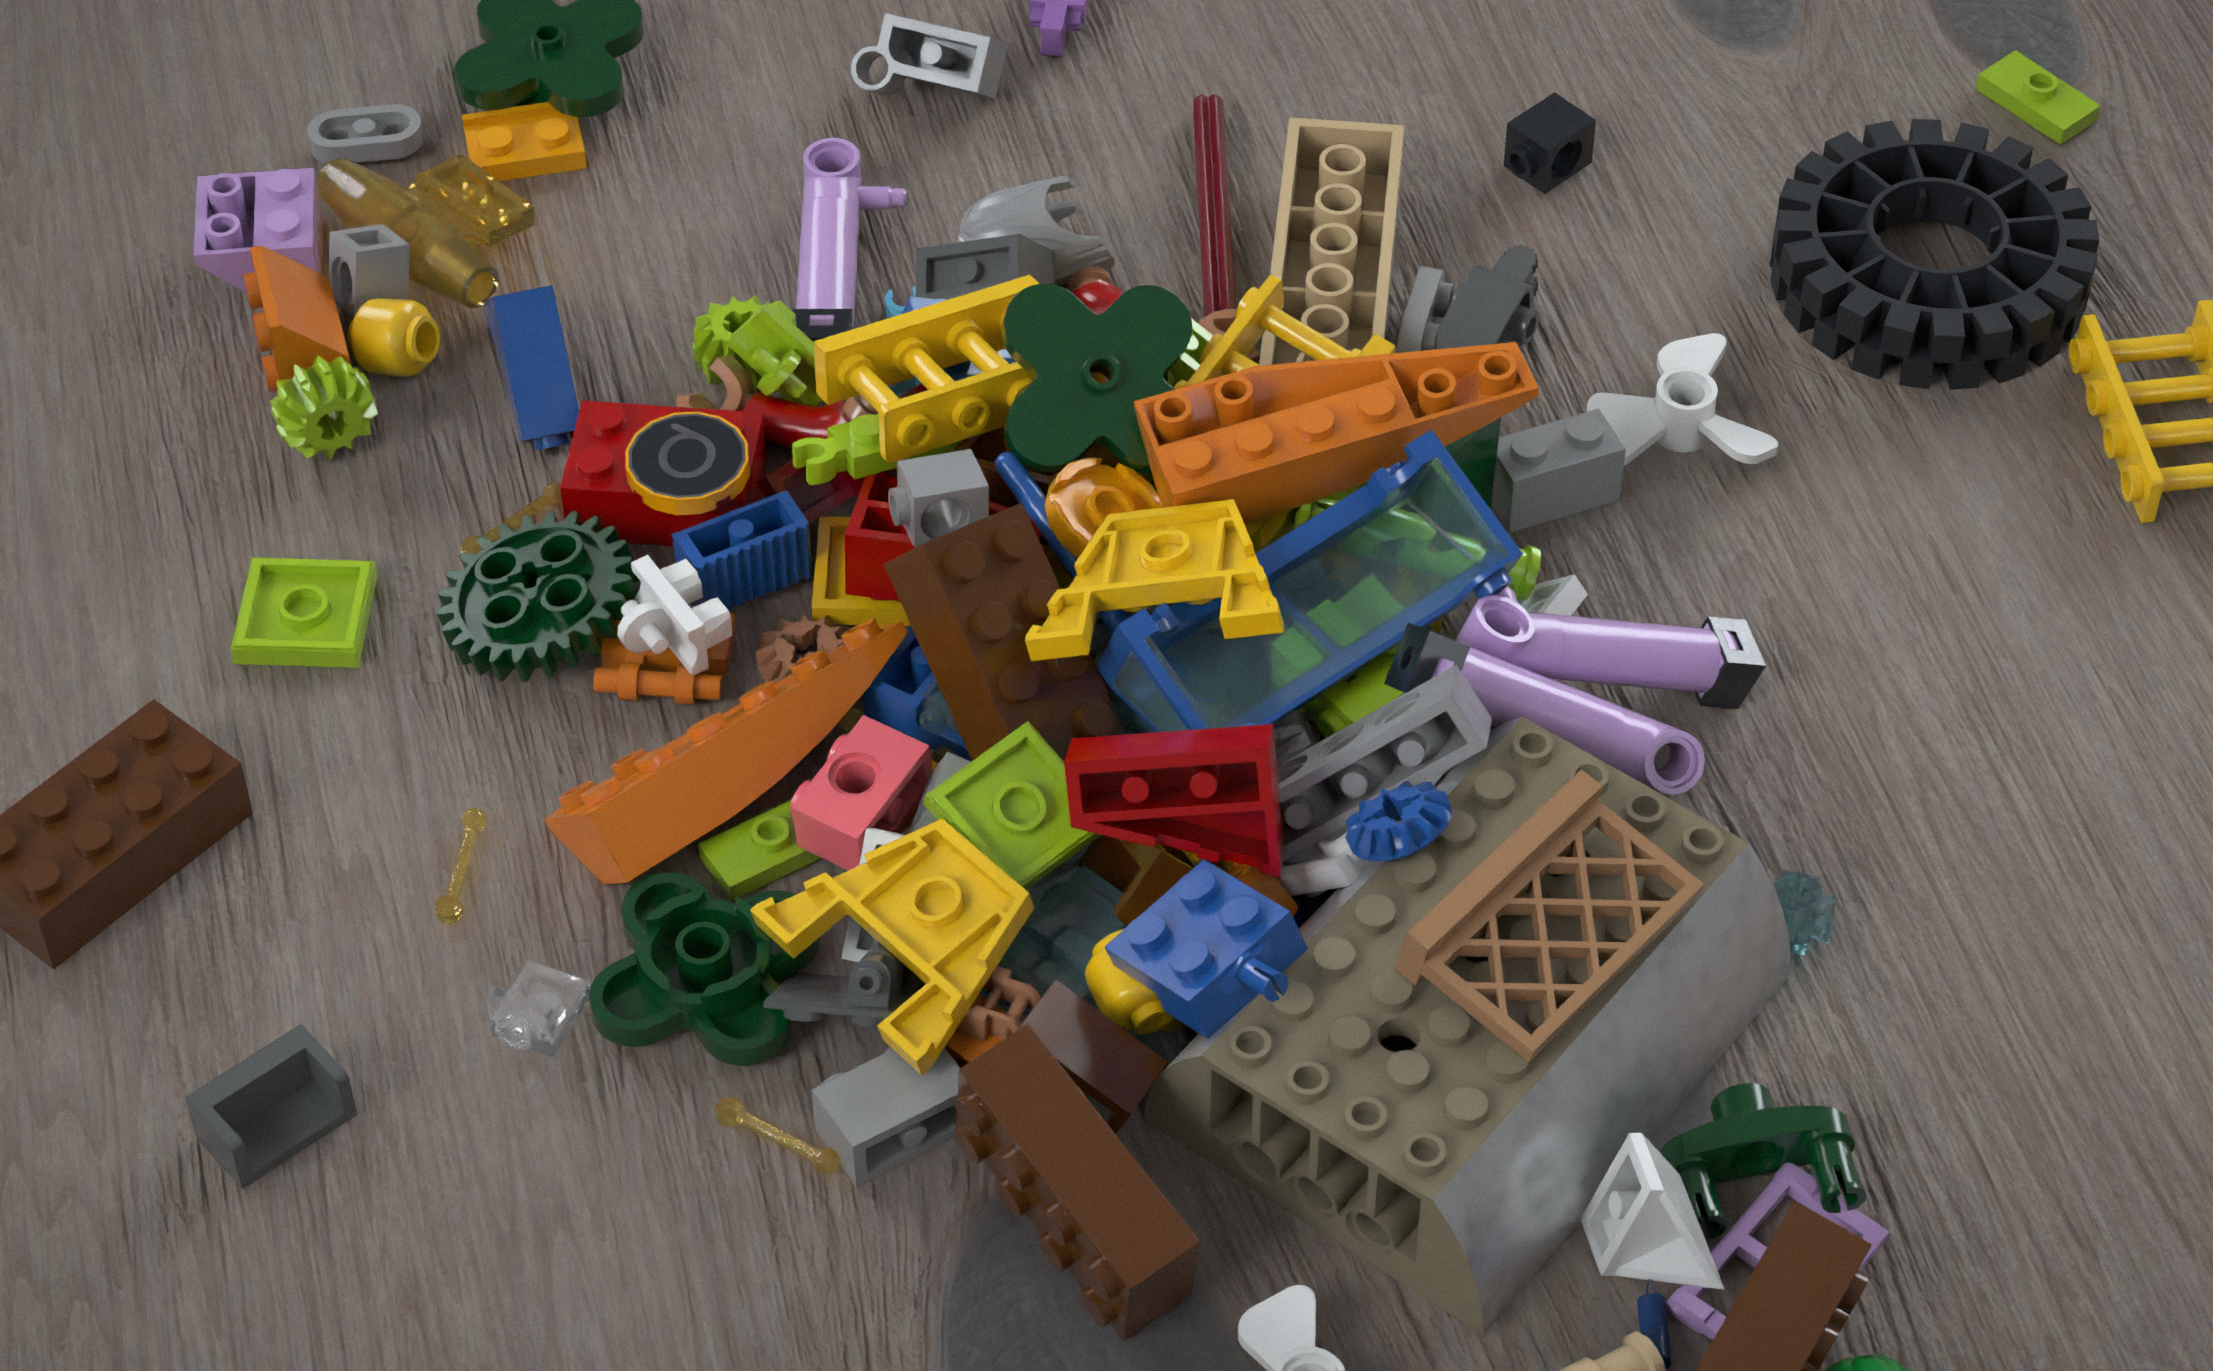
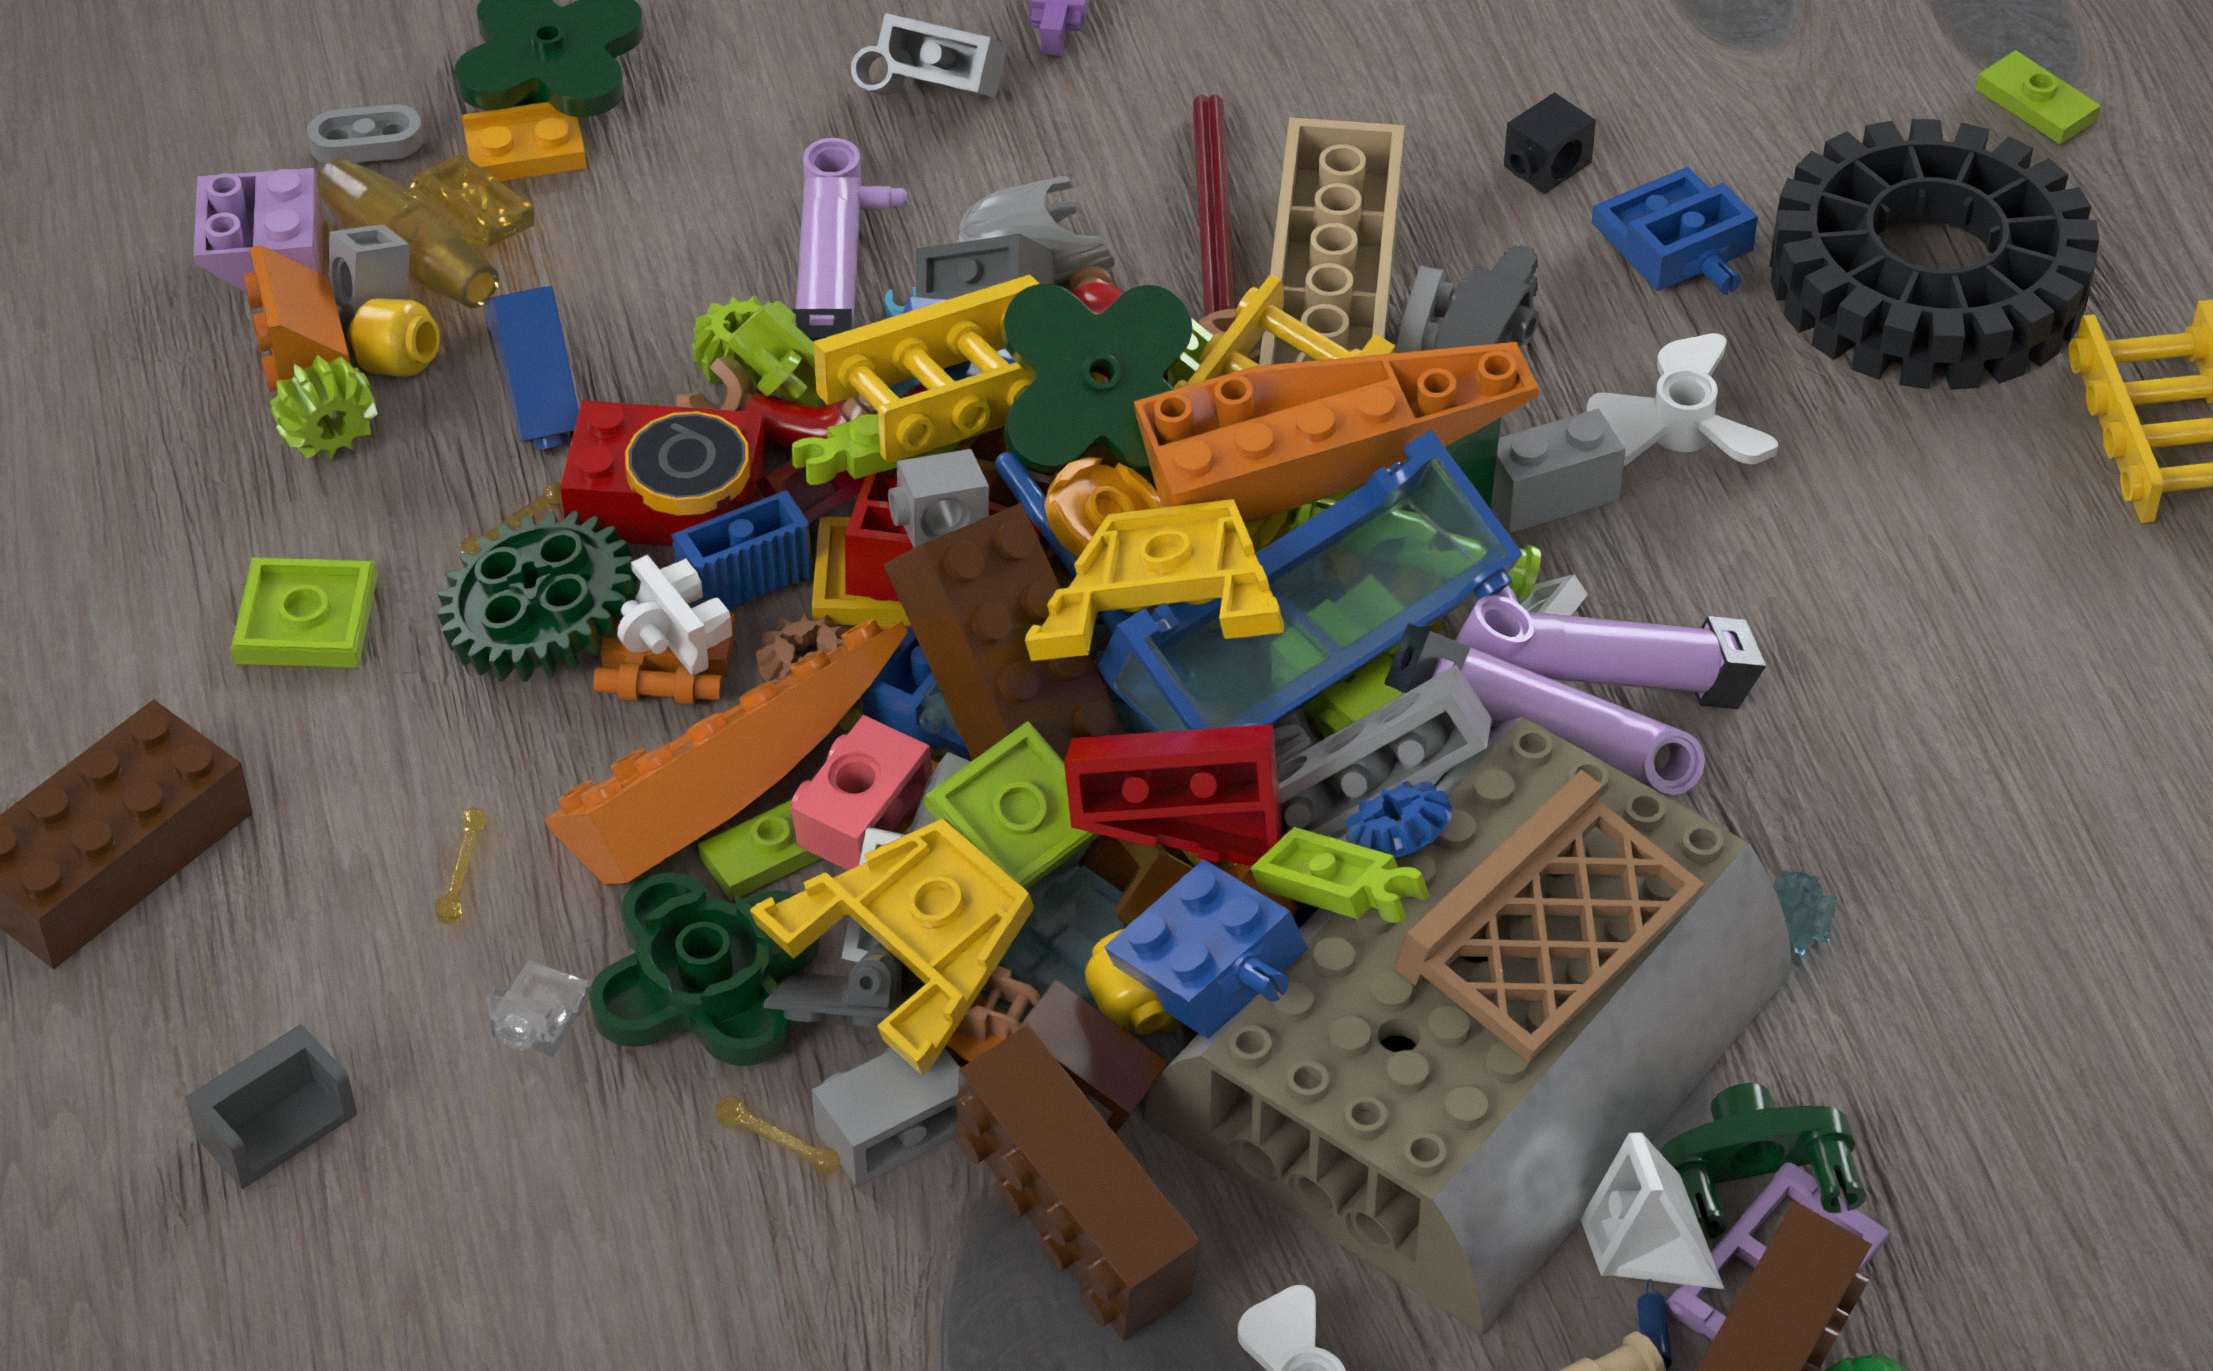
(1337, 876): none -> lime plate
(1679, 229): none -> blue plate

